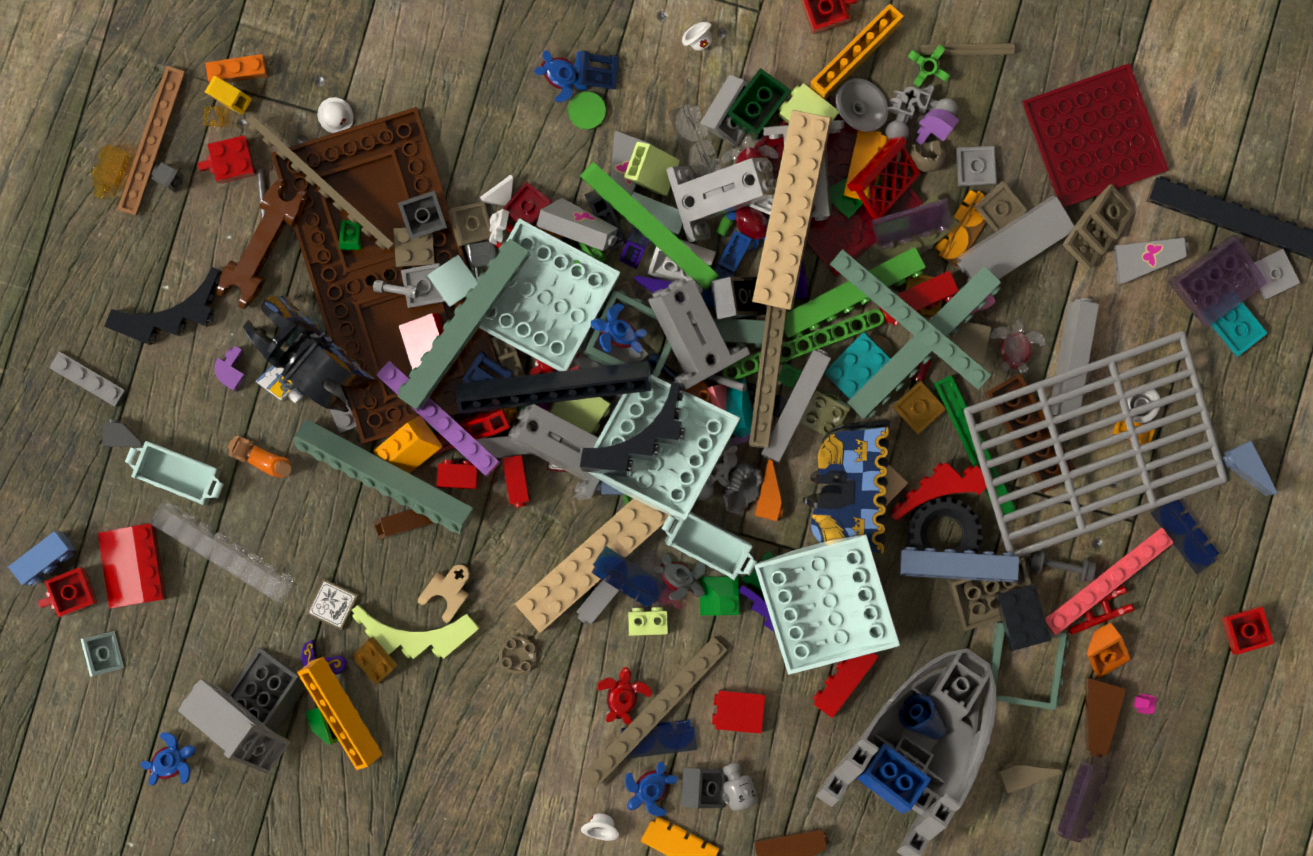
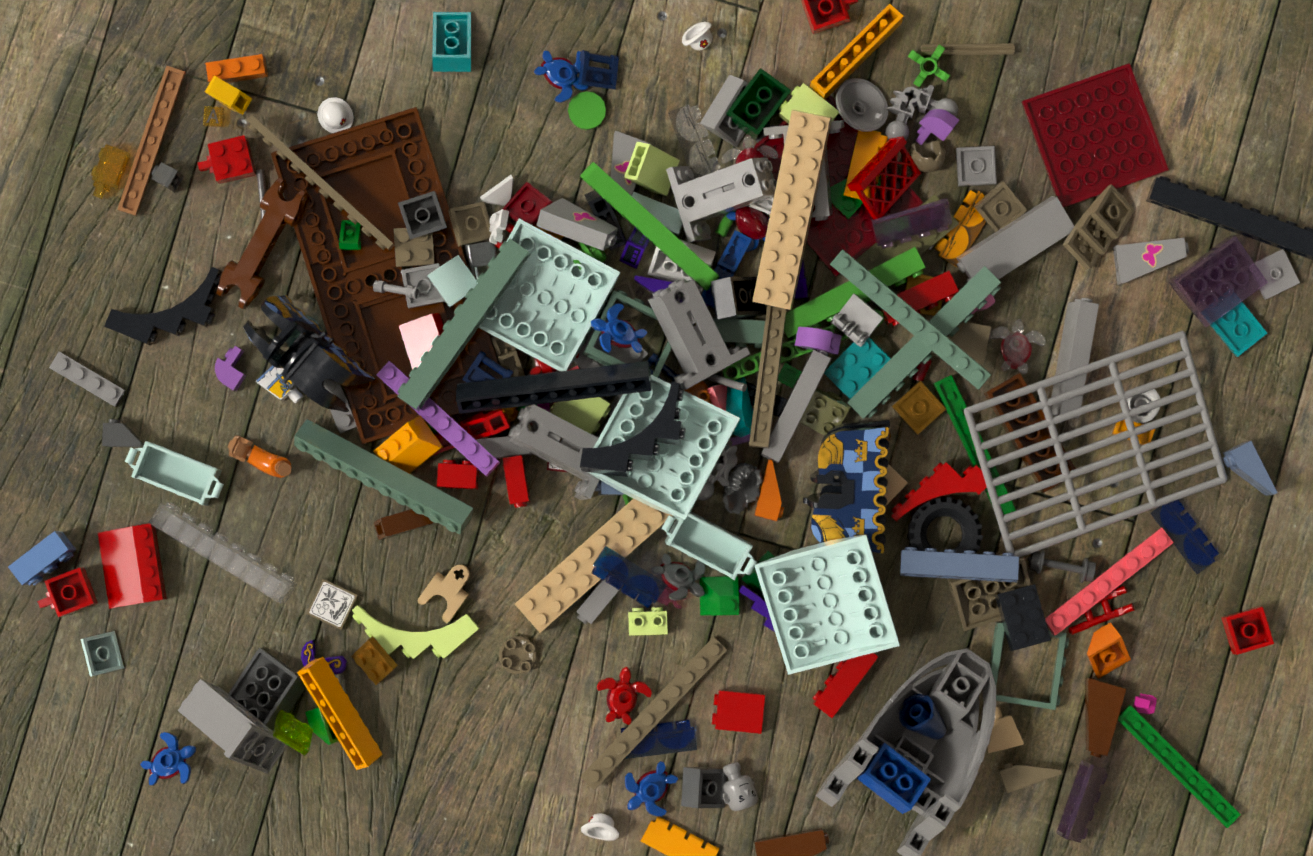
(293, 732): none -> clear neon green plate
(451, 42): none -> teal slope
(818, 340): none -> medium lavender brick
(857, 320): none -> light grey hinge
(1004, 733): none -> tan torso
(1178, 766): none -> green plate

